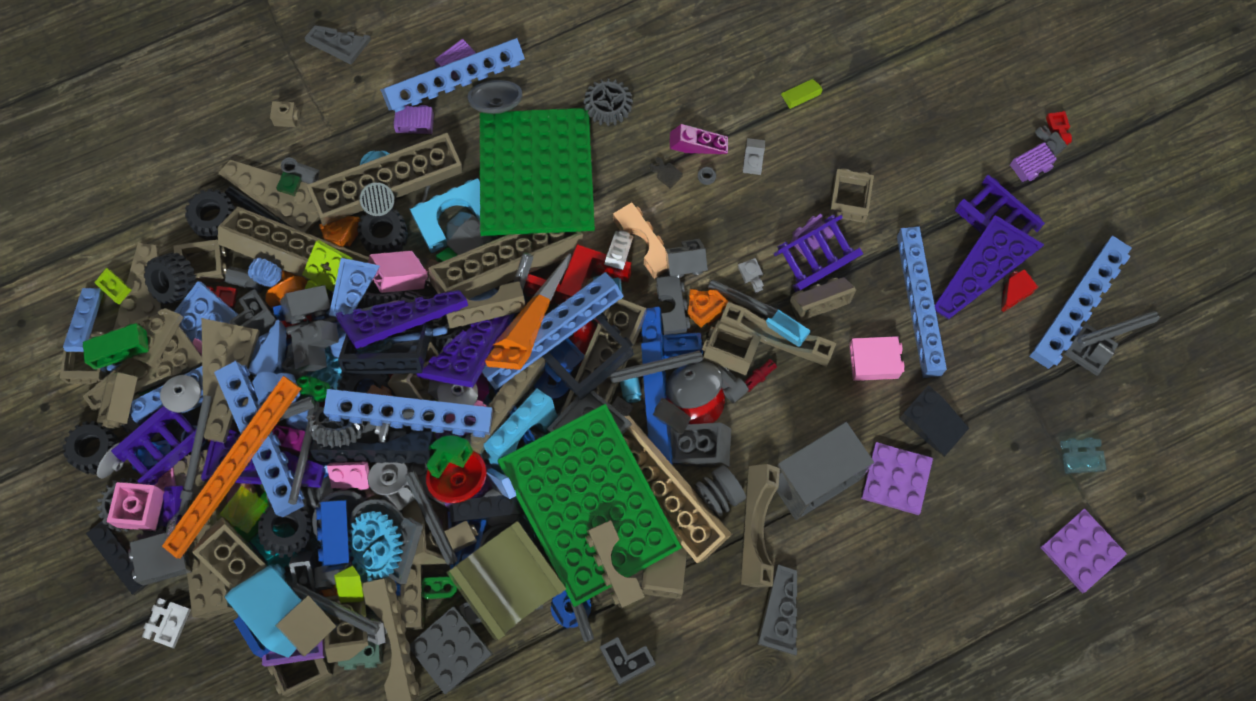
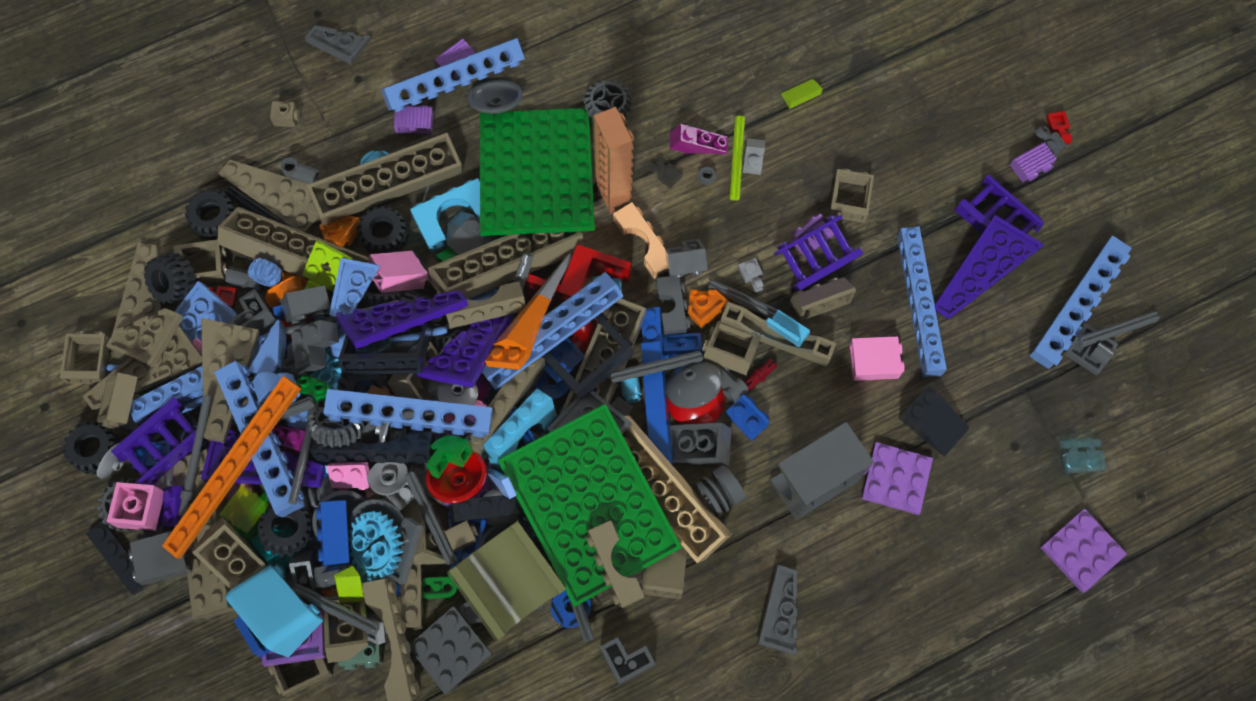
(83, 319): medium blue plate -> none
(113, 286): lime plate -> none
(115, 346): green brick -> none
(166, 480): none -> light grey plate
(171, 525): sand green sticker -> none
(171, 625): white plate -> none
(185, 399): light grey dish -> none
(288, 184): dark green plate -> none
(305, 625): dark tan tile -> none
(376, 199): light grey sticker -> none
(613, 159): none -> nougat brick
(619, 249): white plate -> none
(672, 416): clear smoke slope -> none
(737, 158): none -> lime axle
(748, 417): none -> blue bracket
(756, 565): dark tan arch -> none
(1017, 289): red slope -> none

